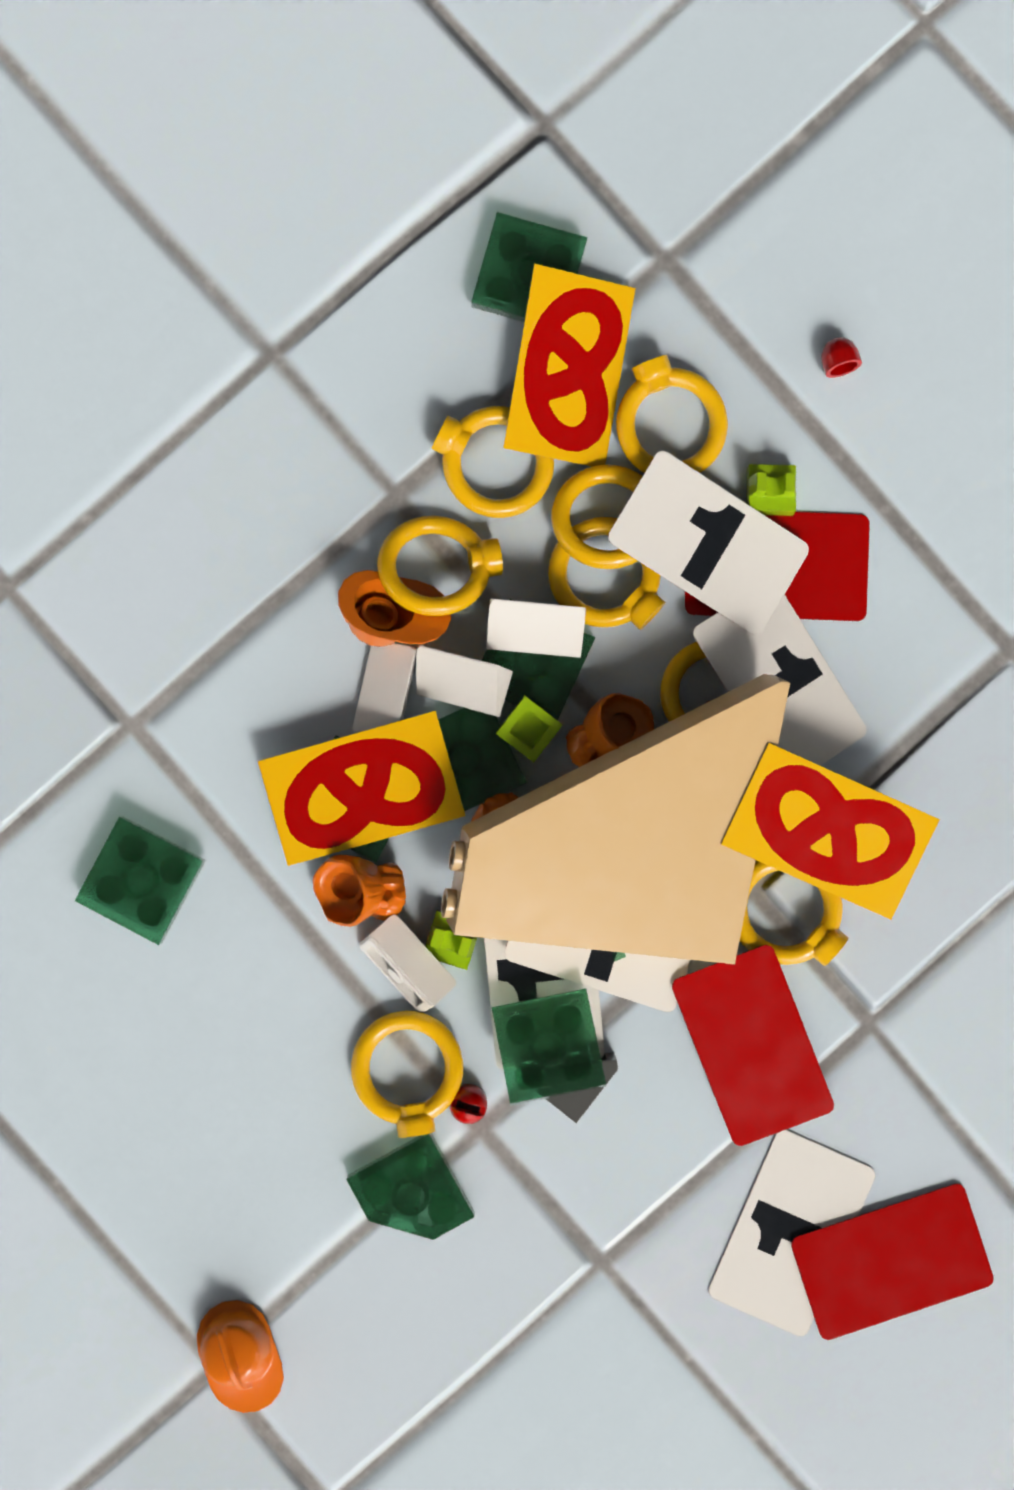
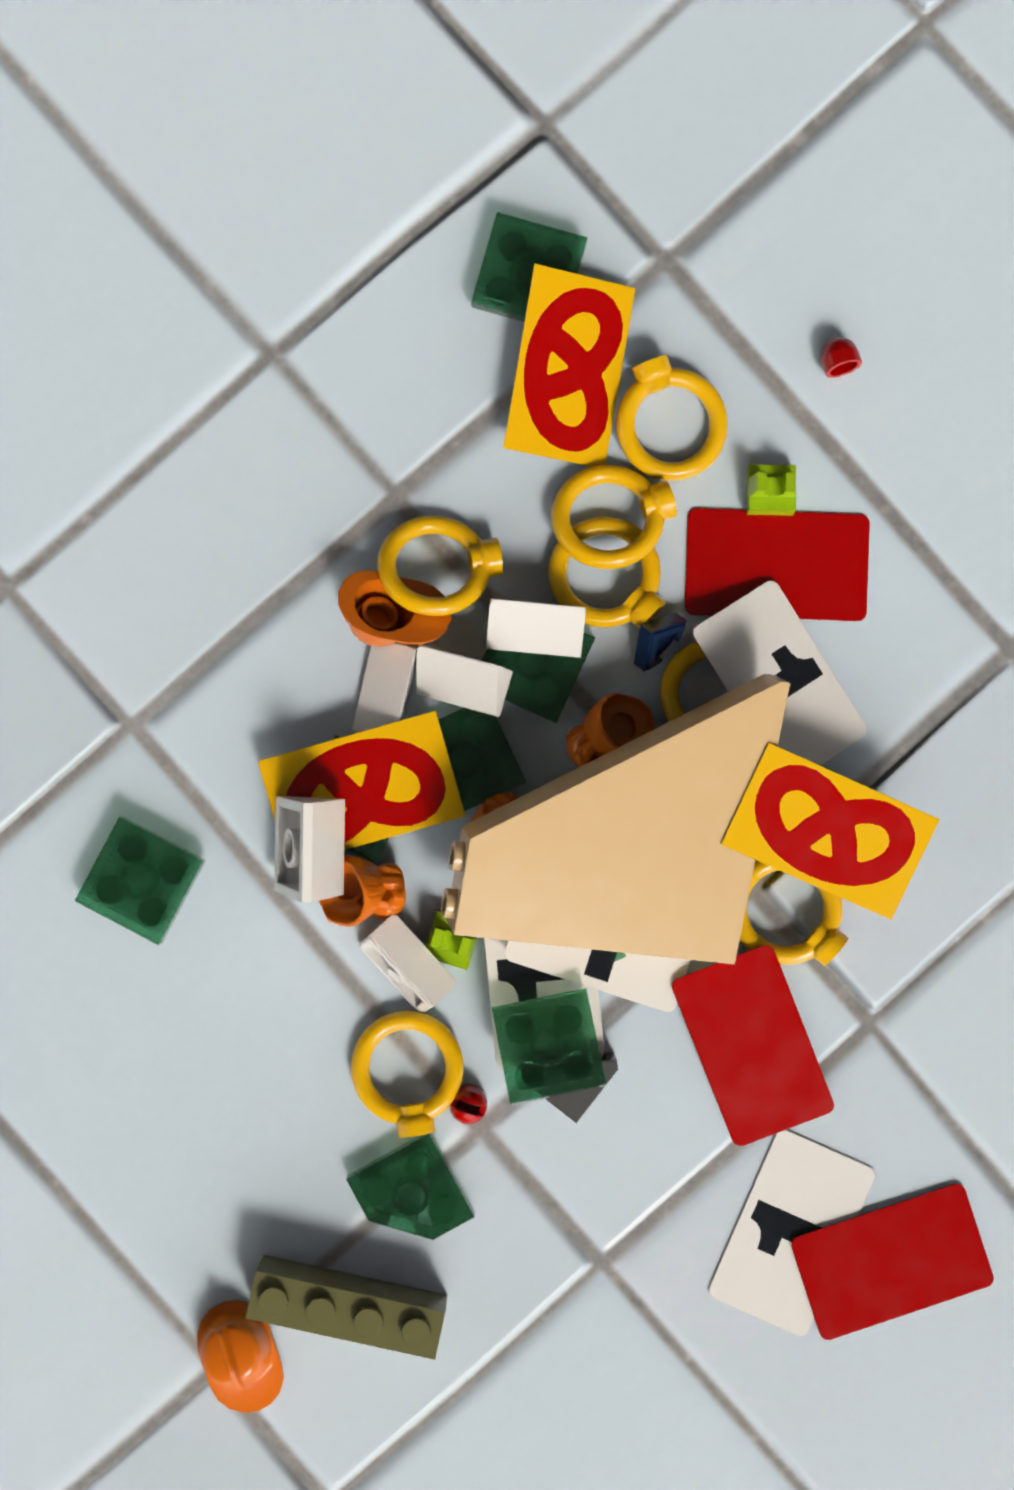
(309, 847): none -> white slope
(347, 1306): none -> olive brick
(452, 442): yellow piece -> none
(529, 728): lime tile -> none
(655, 638): none -> dark blue tile
(708, 542): white sticker -> none

